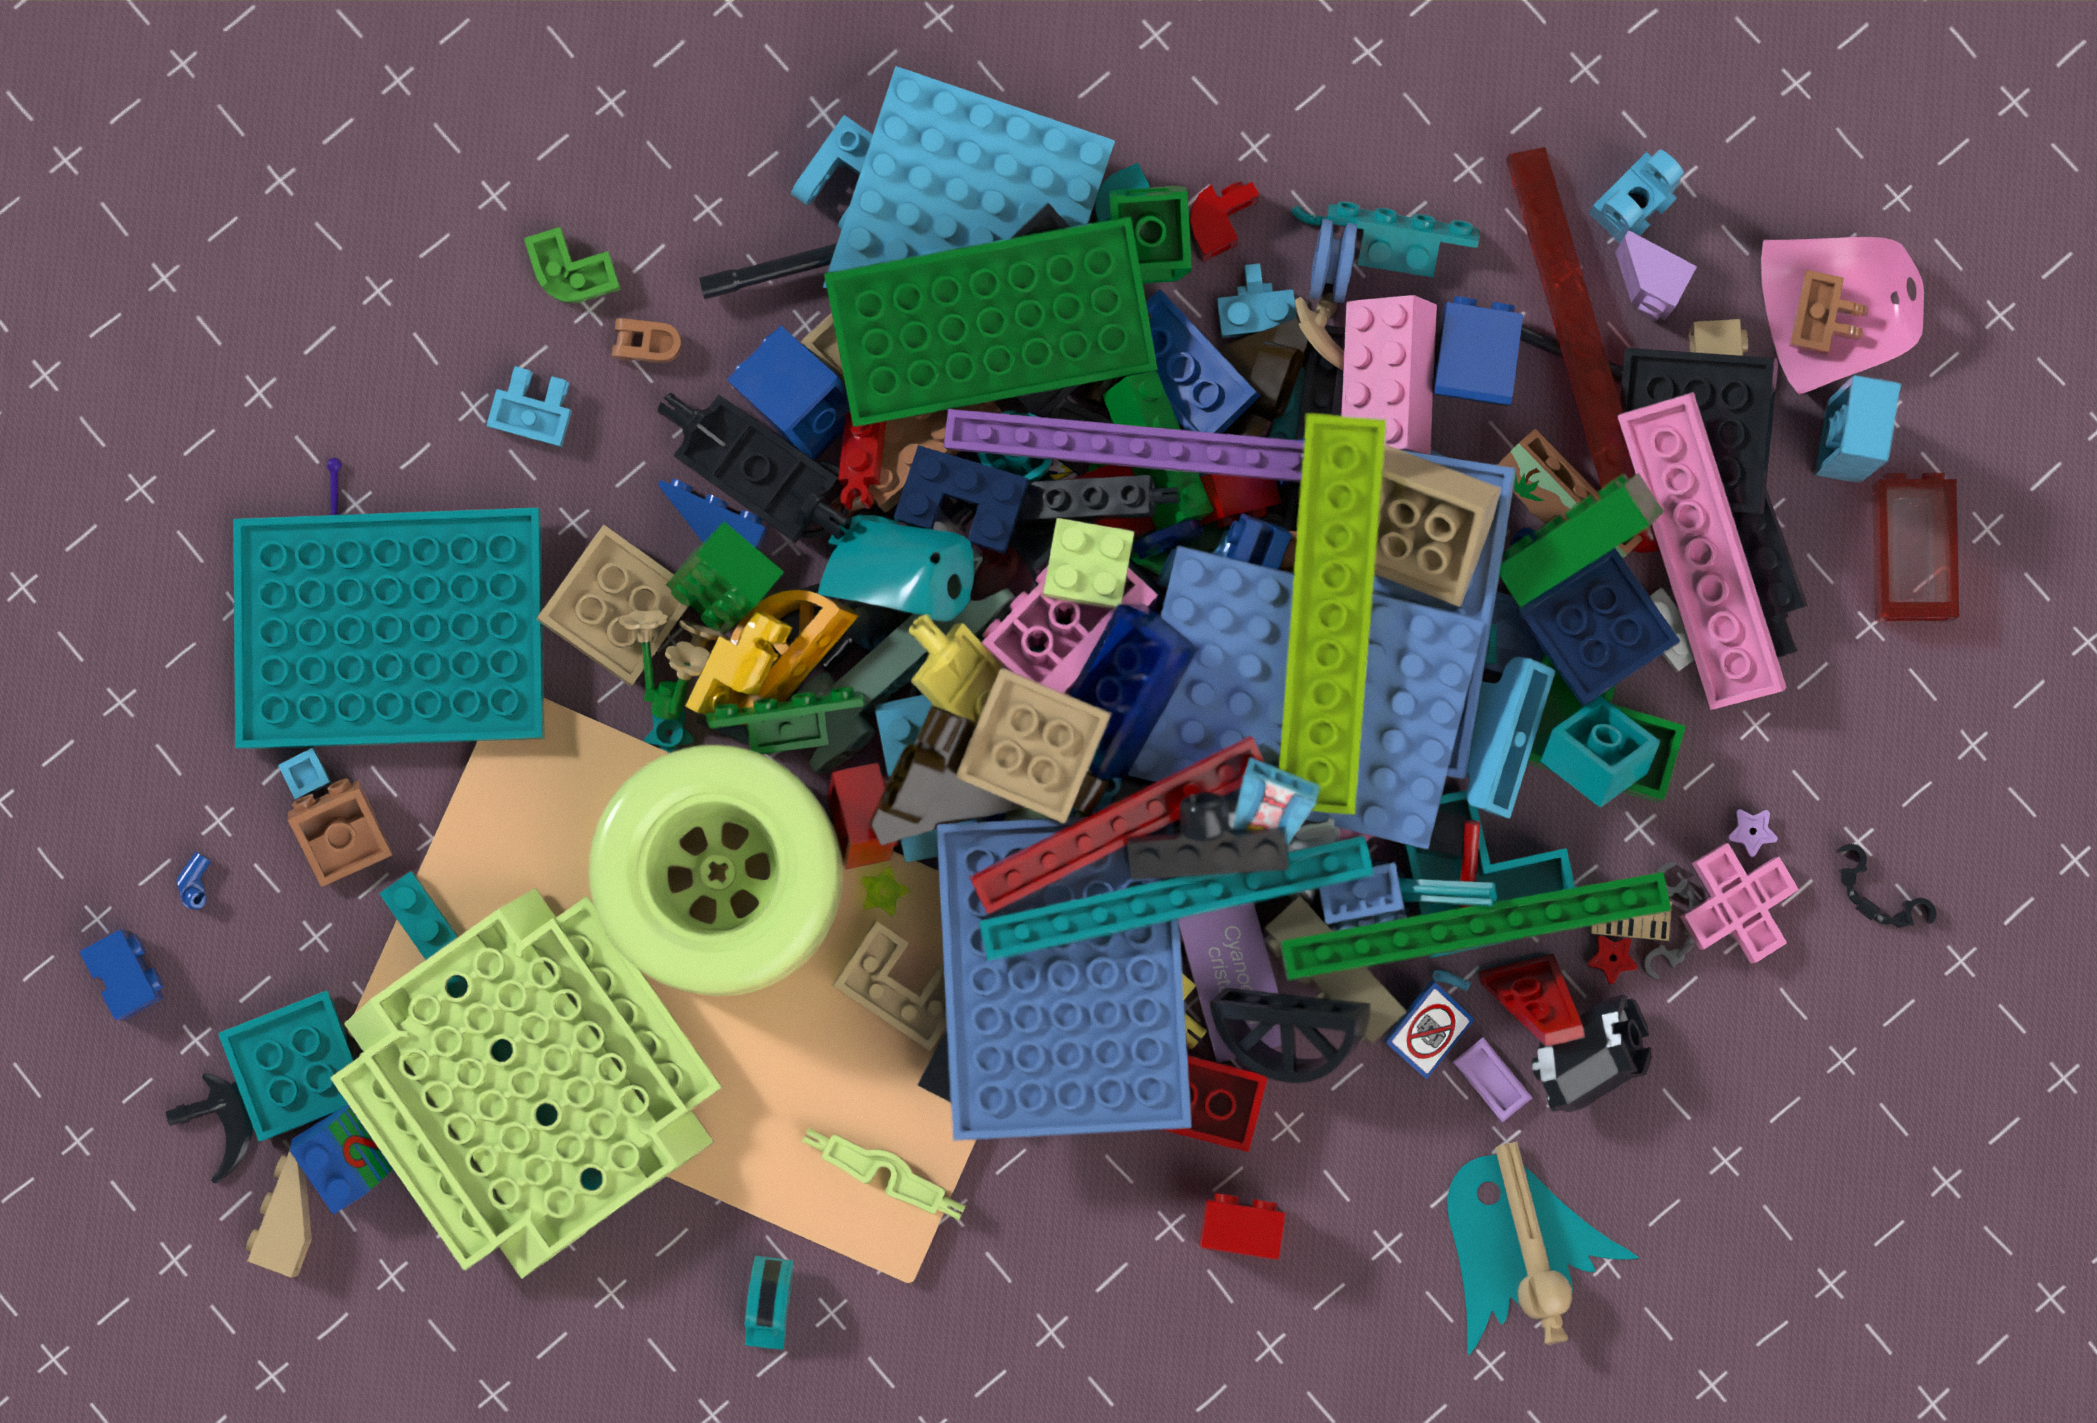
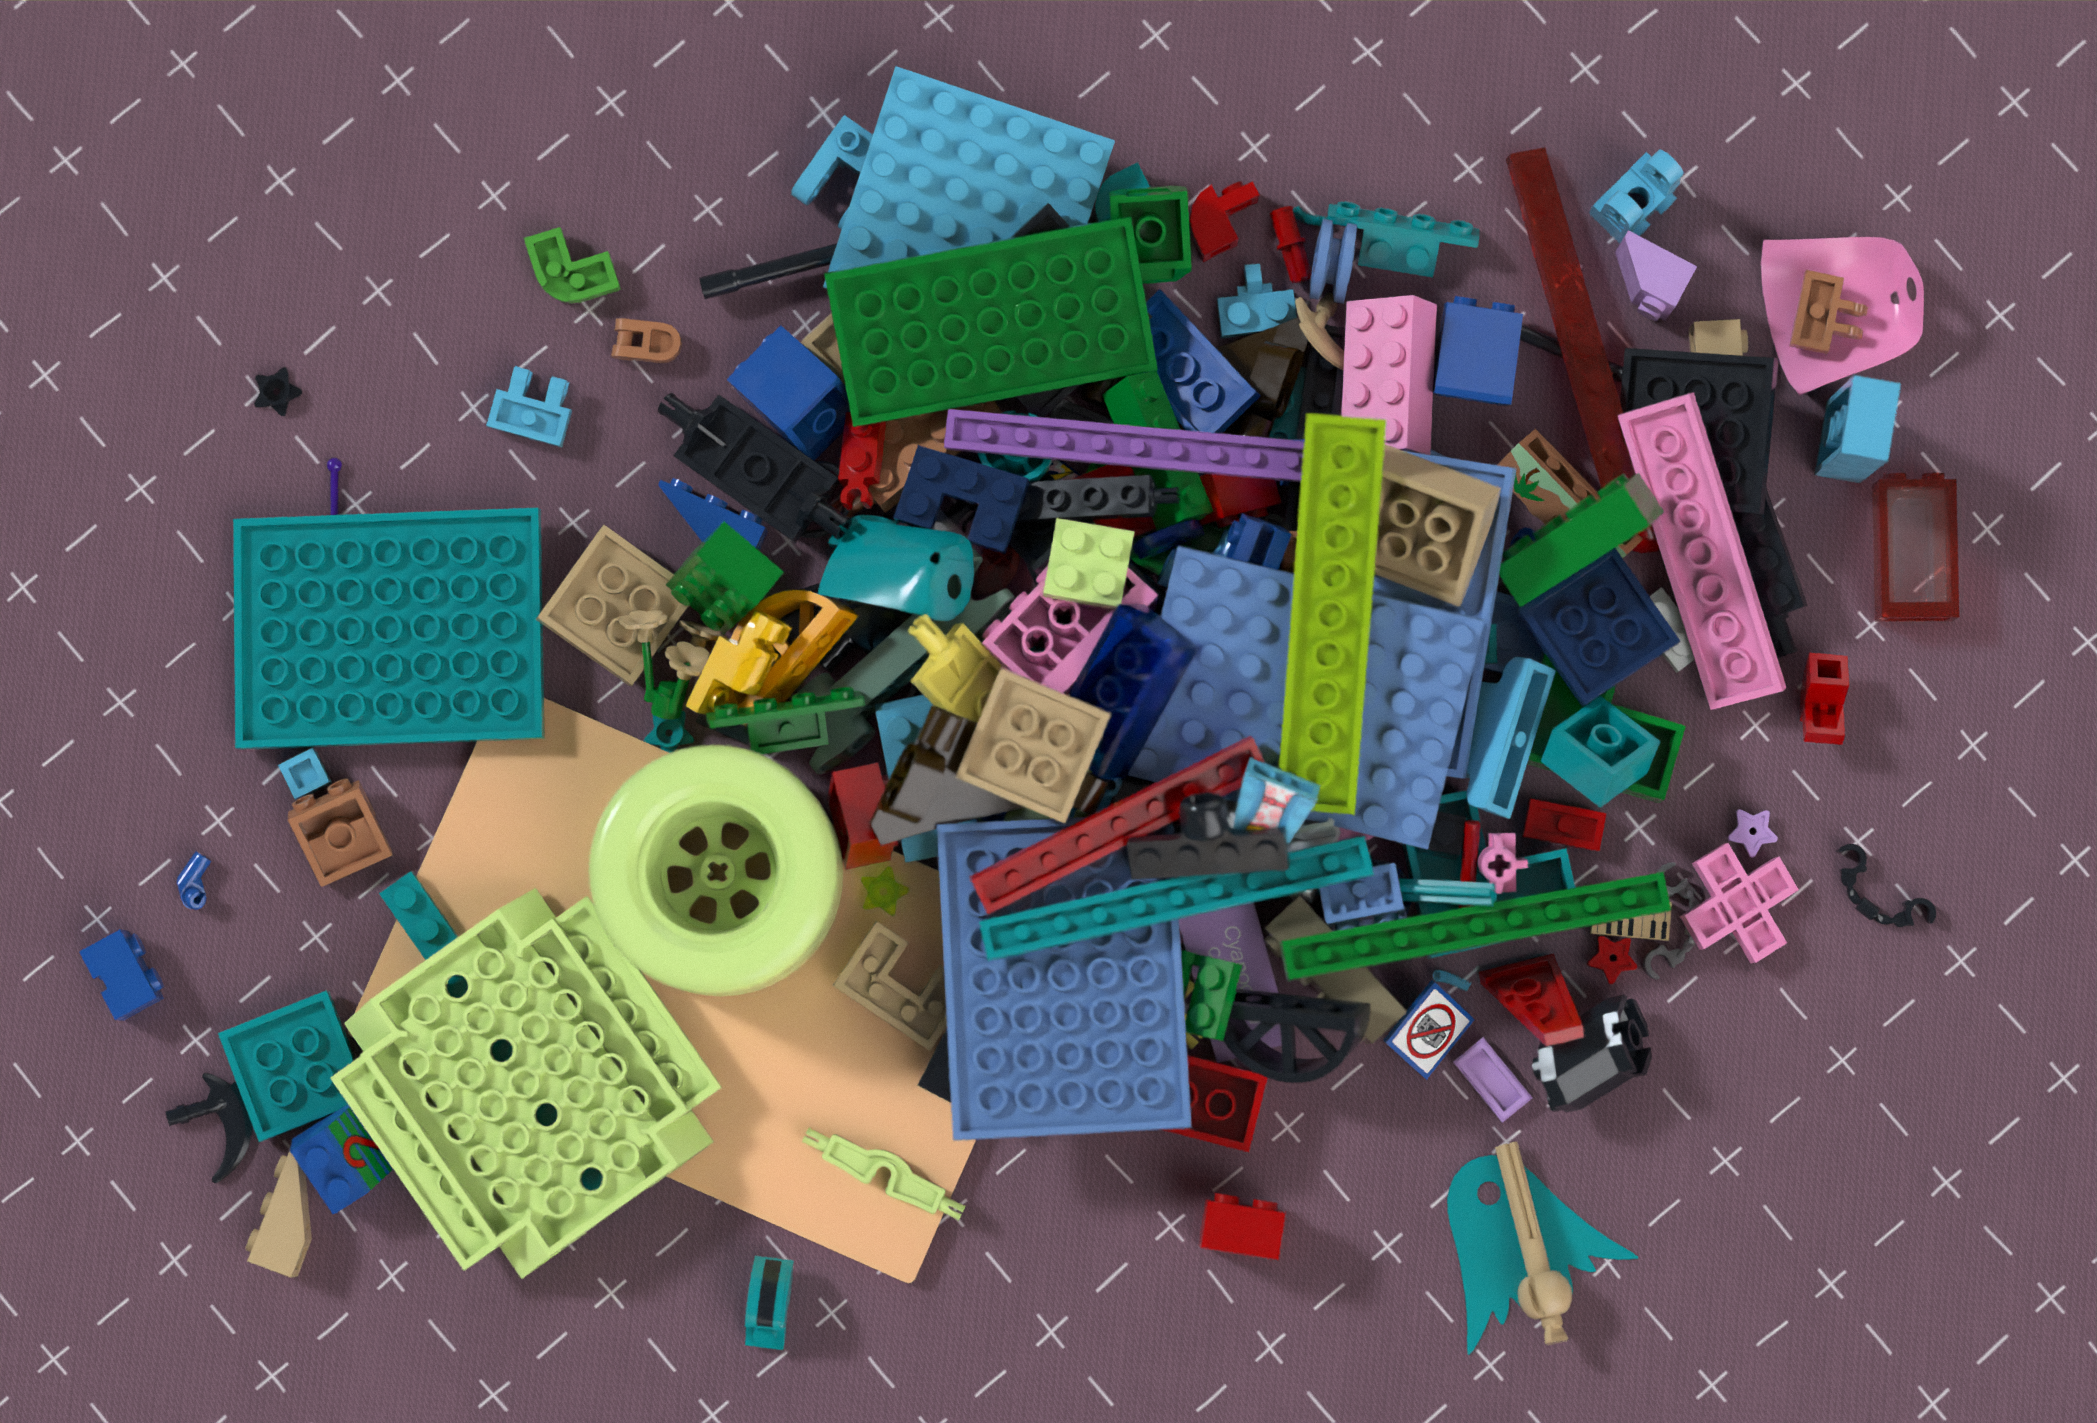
(268, 384): none -> black plate
(1211, 994): none -> green plate
(1291, 244): none -> red axle
(1500, 863): none -> bright pink piece
(1564, 825): none -> red plate
(1823, 698): none -> red brick

